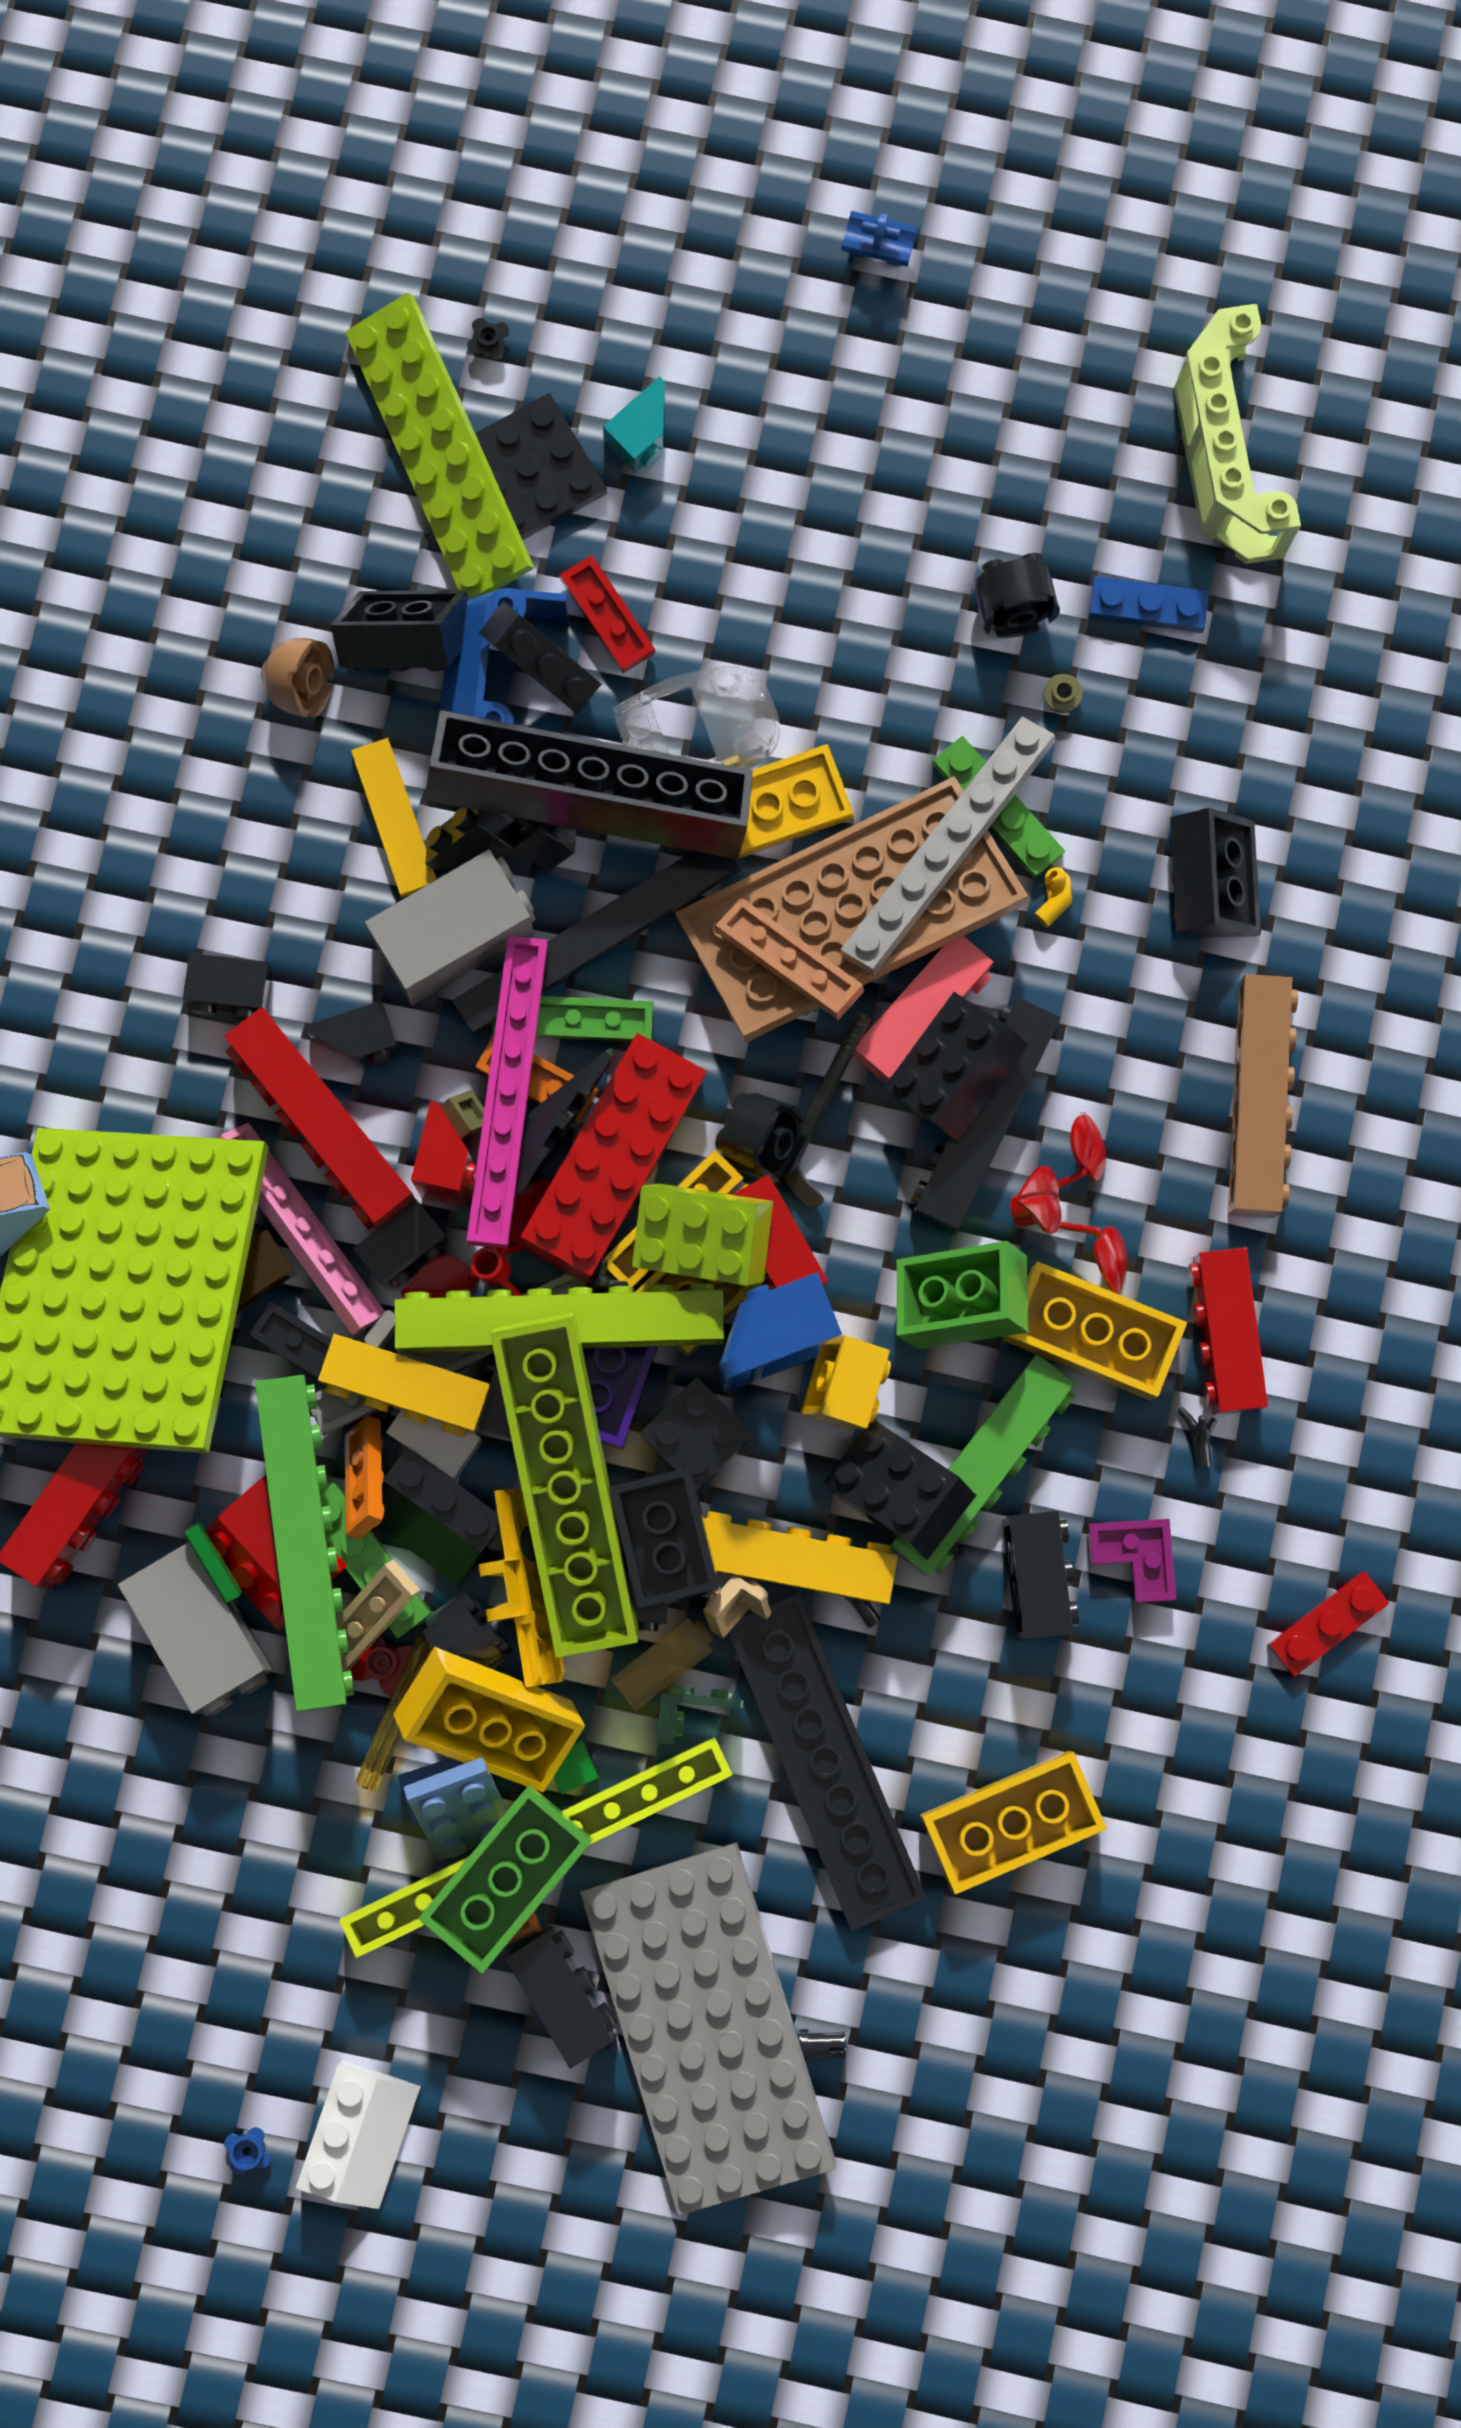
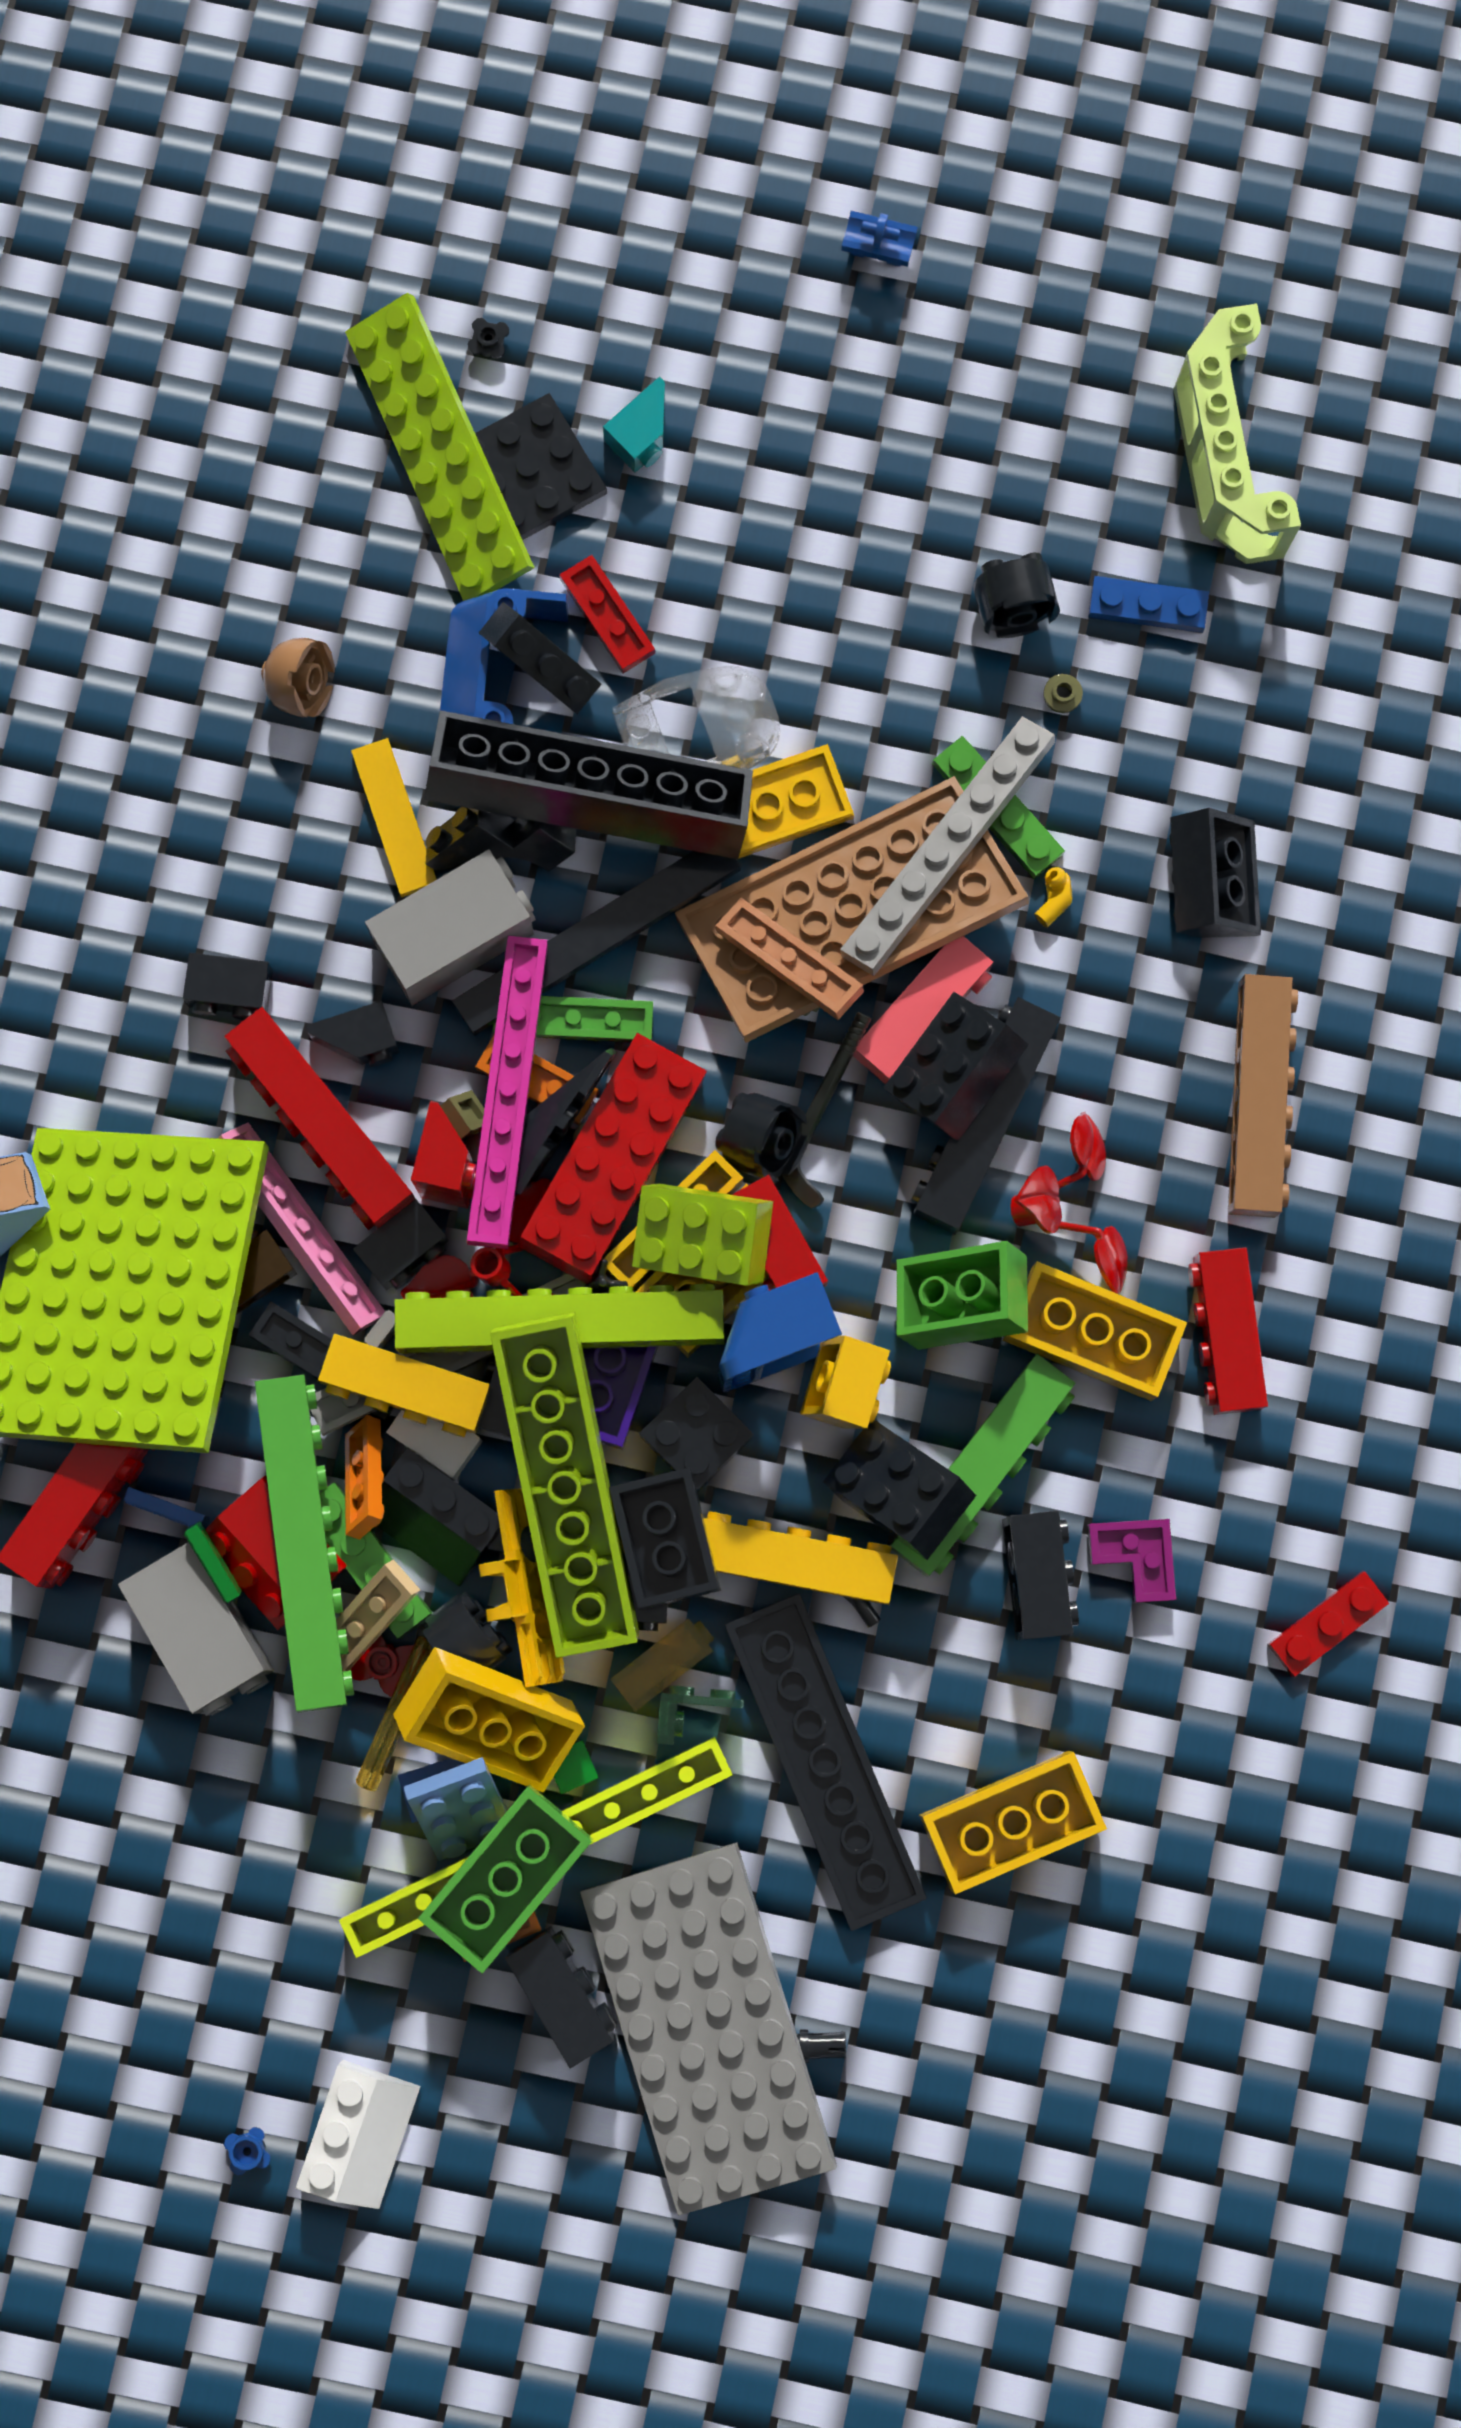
(164, 1508): none -> blue tile
(401, 630): black slope -> none
(732, 1602): tan bracket -> none
(1201, 1436): black bar -> none

